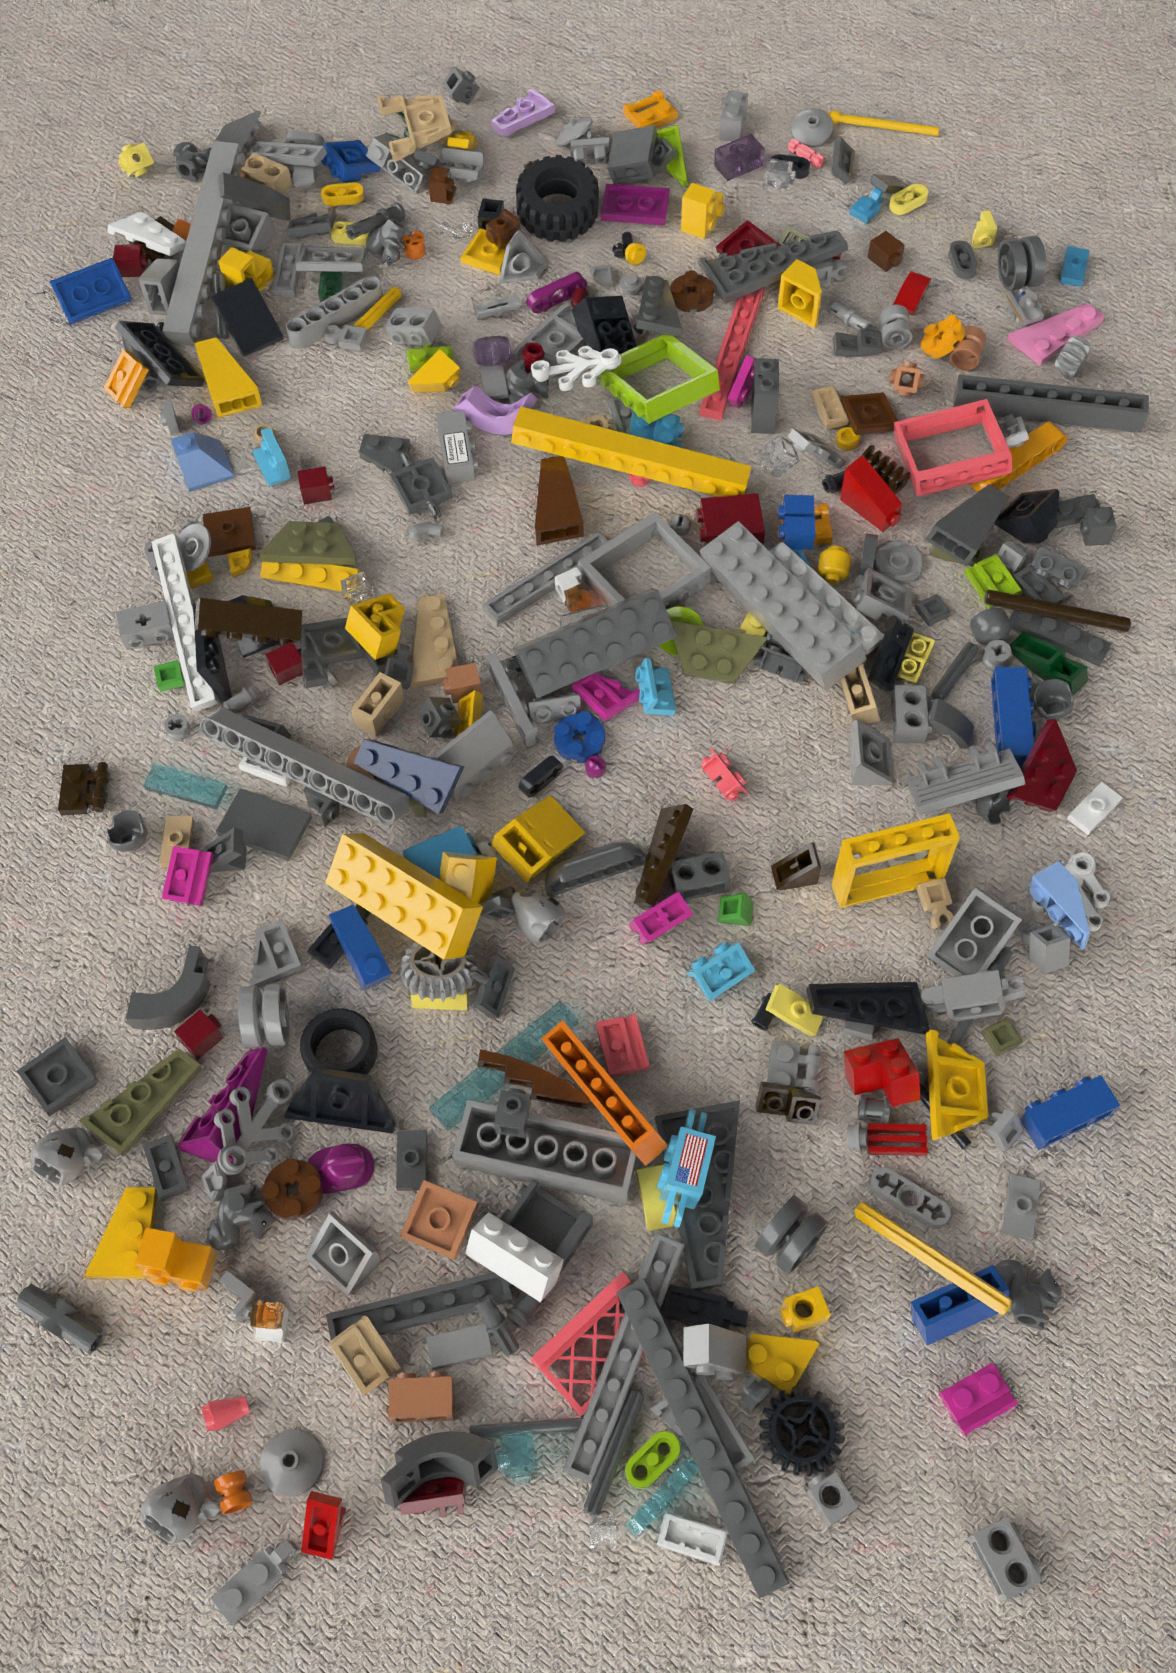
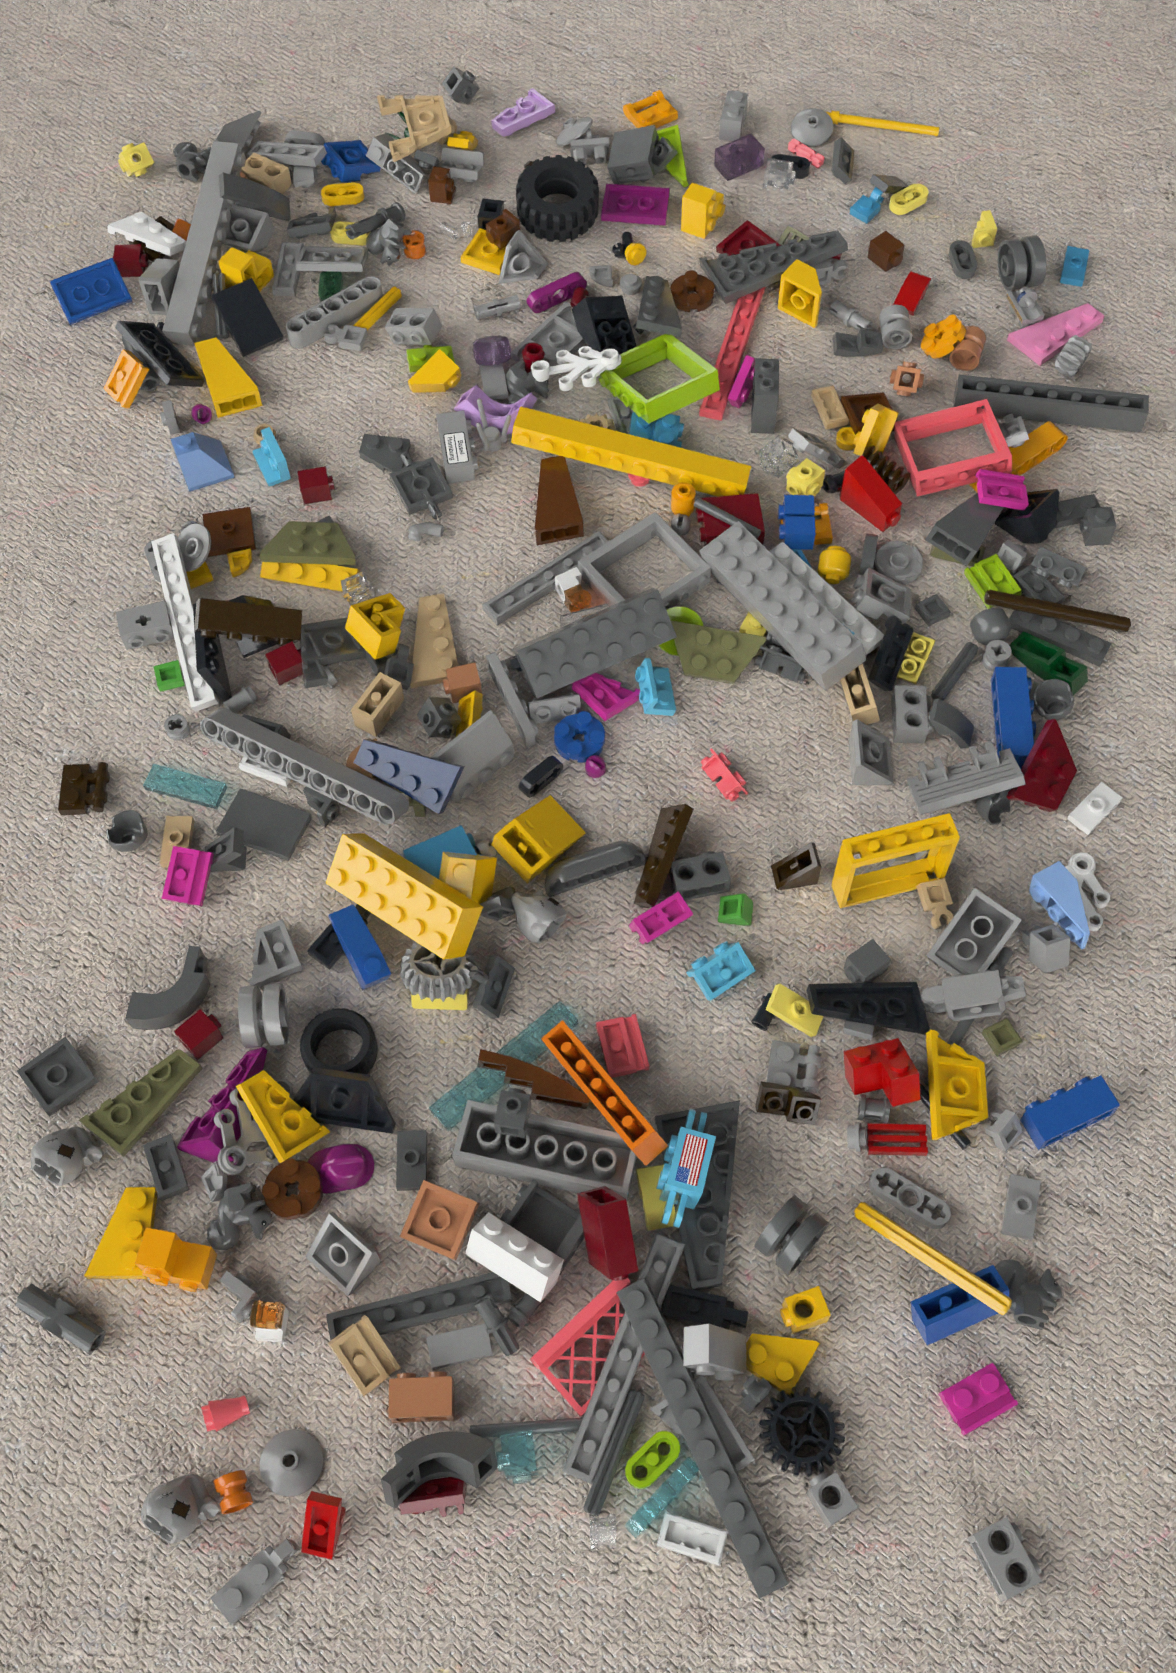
(280, 1118): none -> yellow wing
(491, 436): none -> light grey plant
(608, 1232): none -> dark red brick
(683, 499): none -> light orange brick
(724, 516): none -> dark grey bar
(805, 478): none -> light yellow brick
(866, 963): none -> dark grey brick
(876, 429): none -> yellow bracket
(1001, 489): none -> dark pink plate

